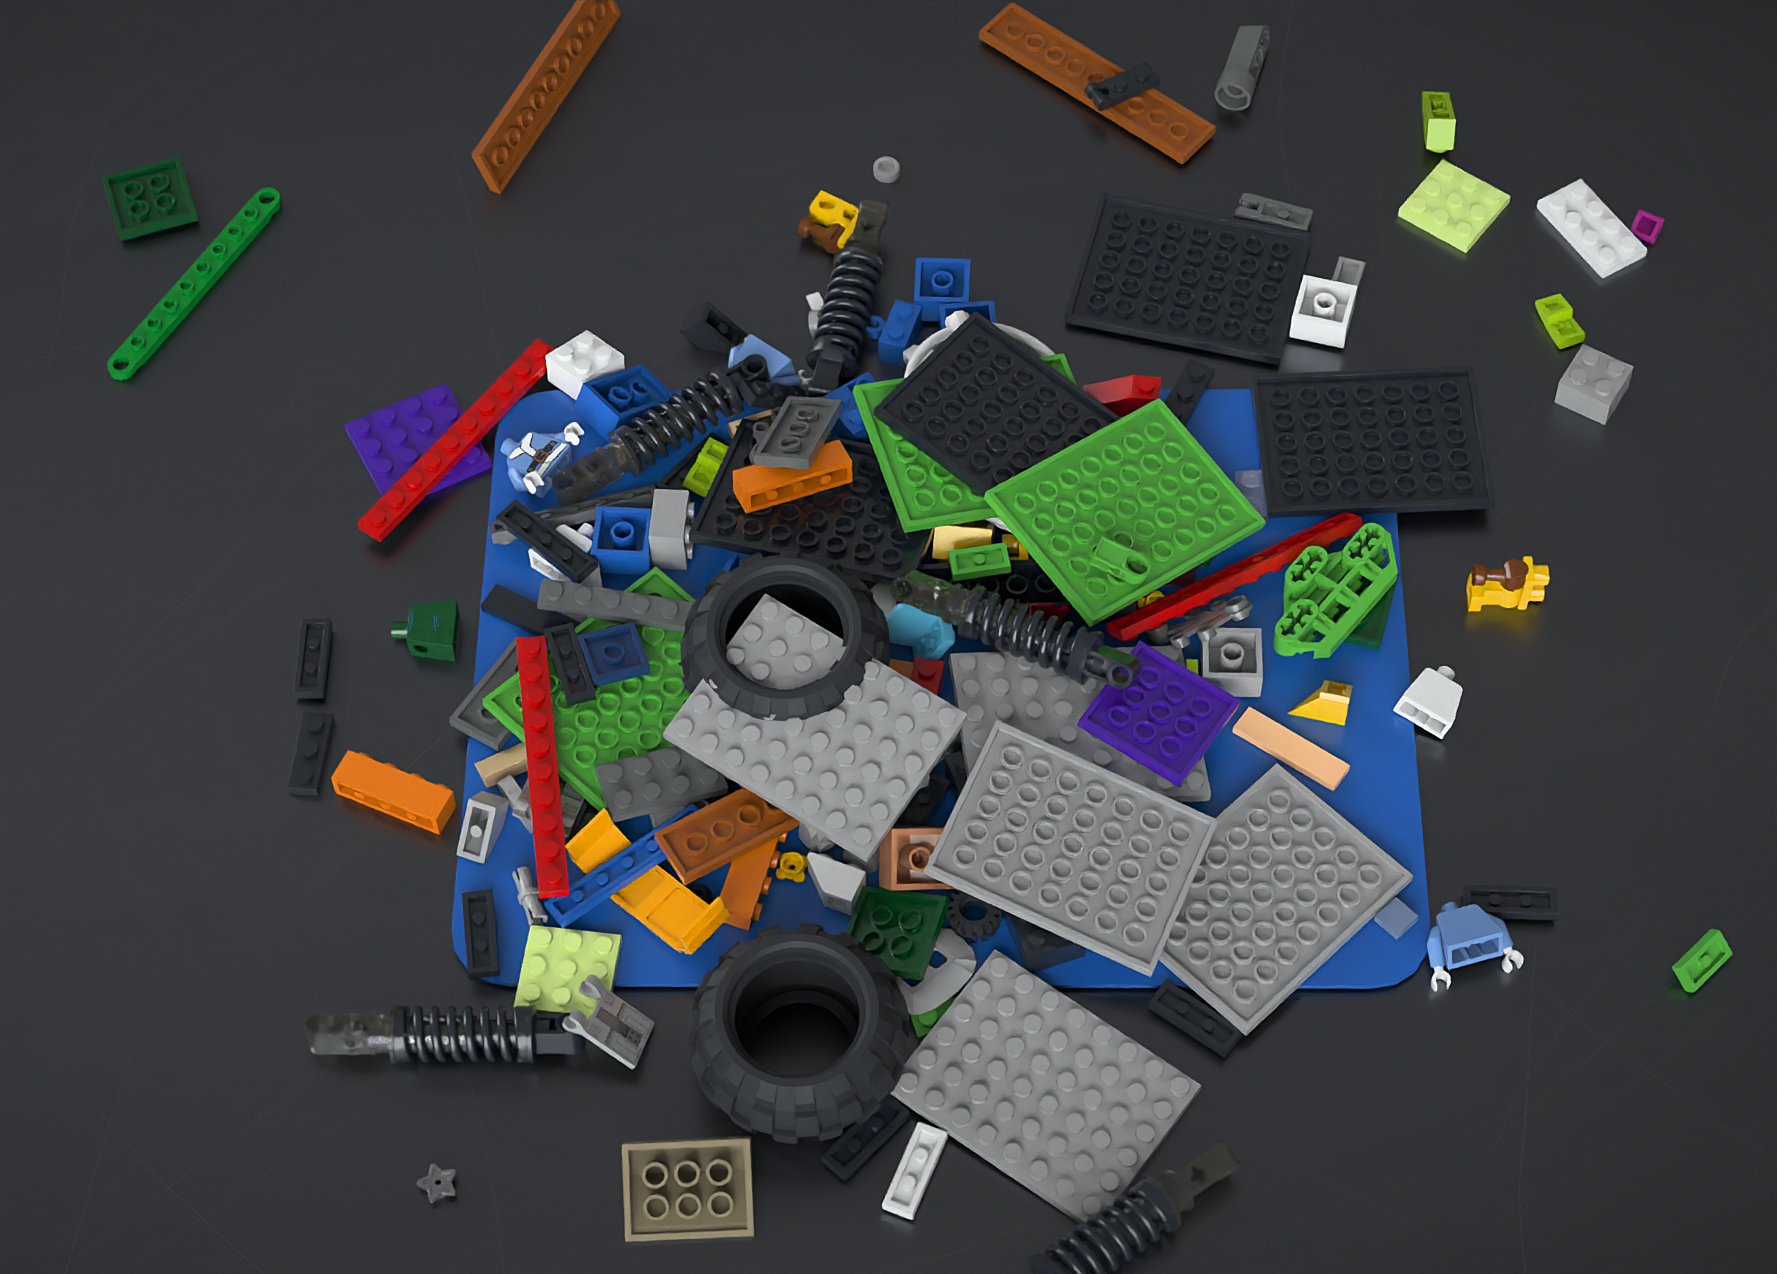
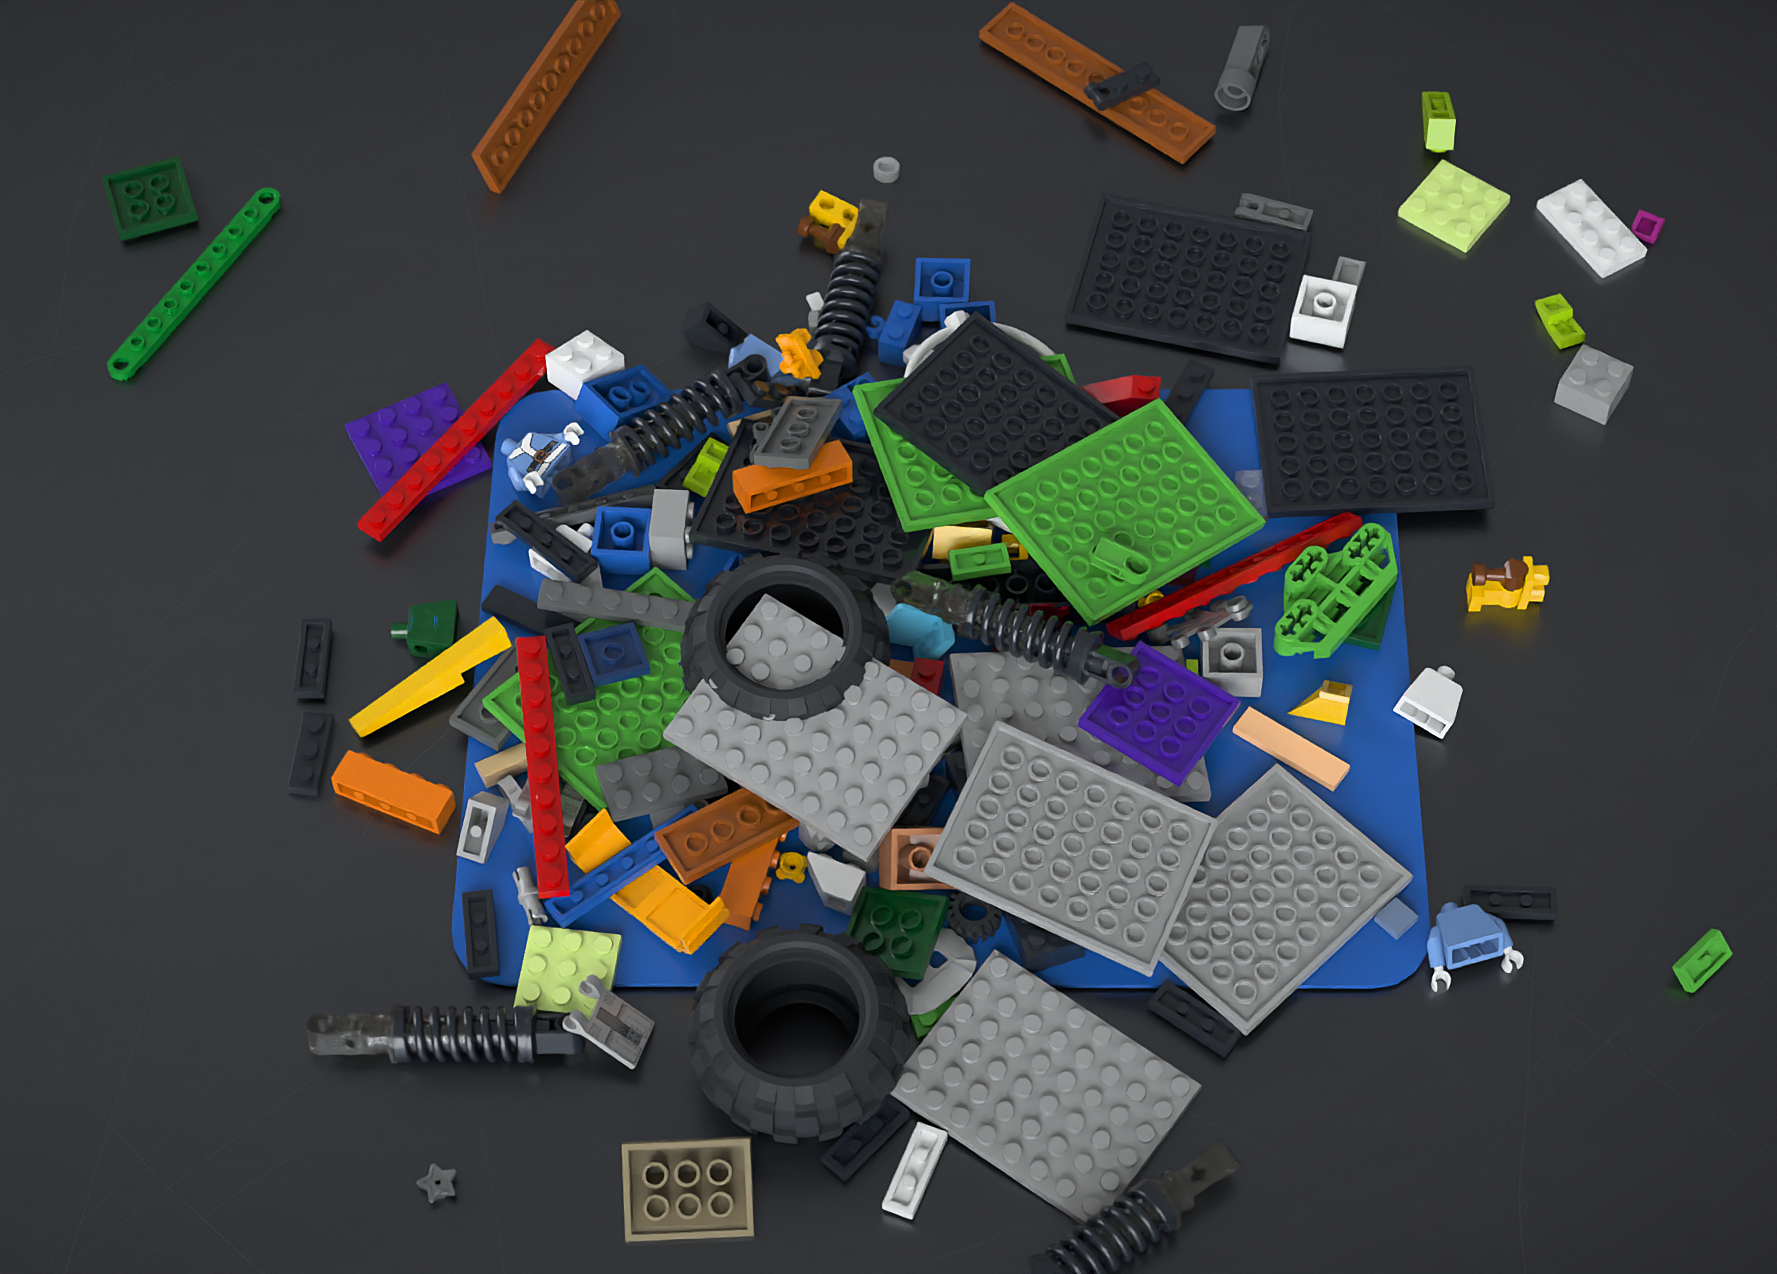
(434, 678): none -> yellow slope
(796, 355): none -> light orange hips

